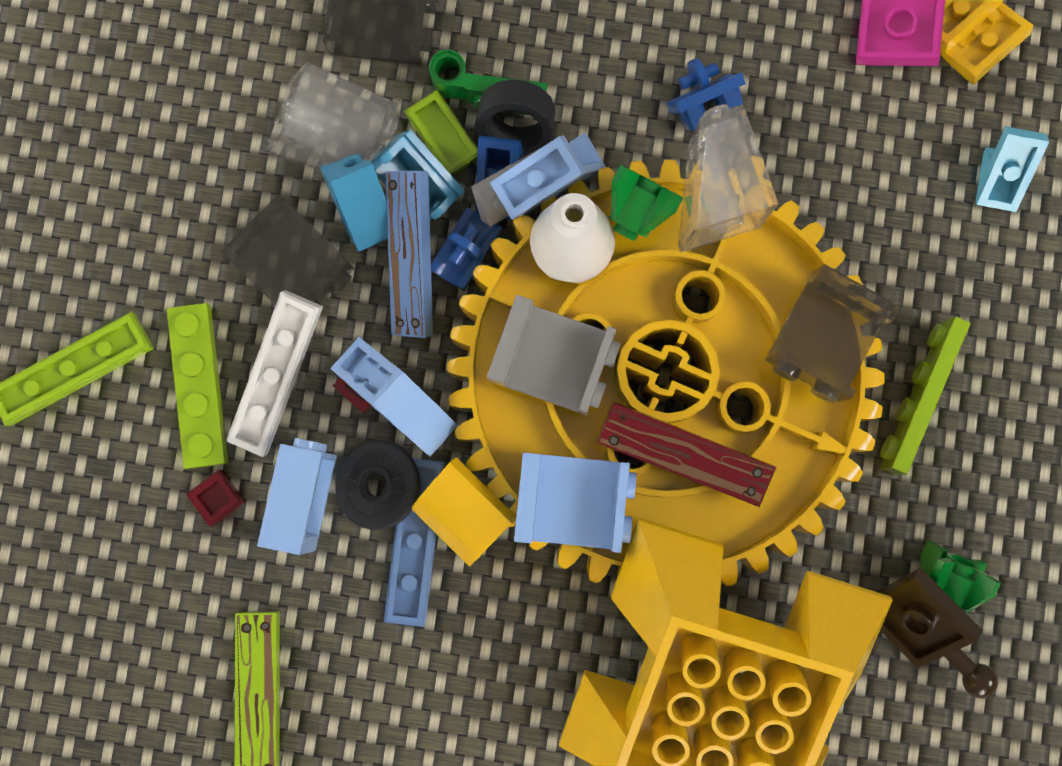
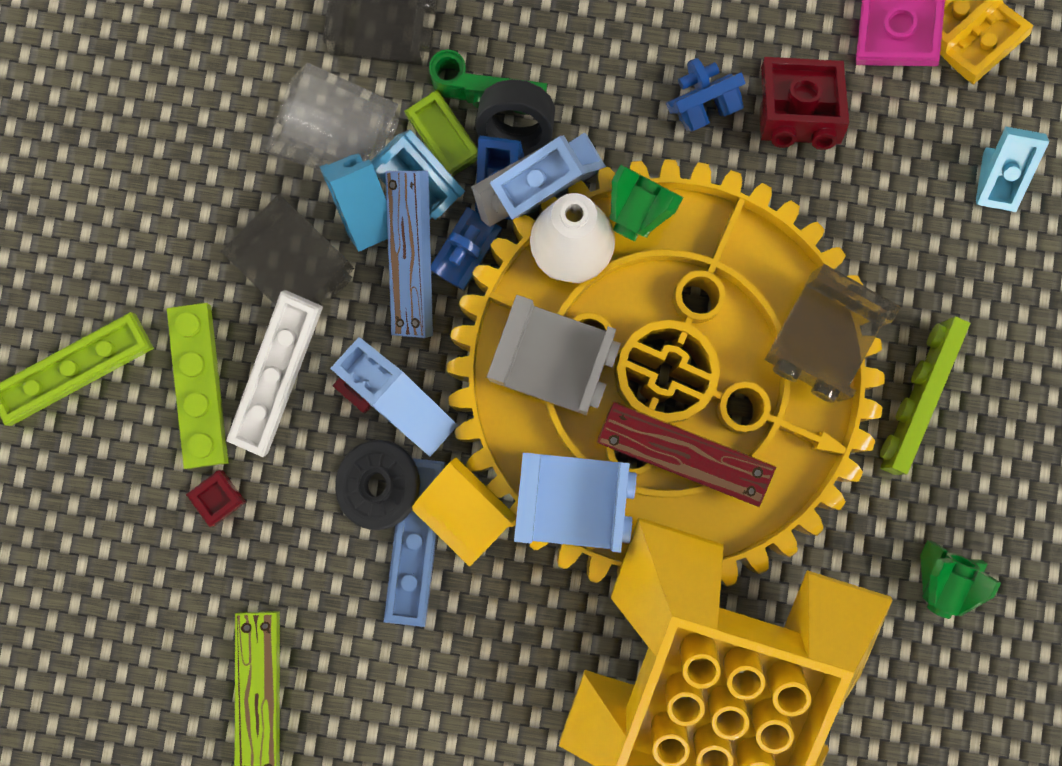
(297, 497): light blue window -> none
(724, 180): clear slope -> none
(803, 102): none -> dark red plate
(932, 626): dark brown plate -> none

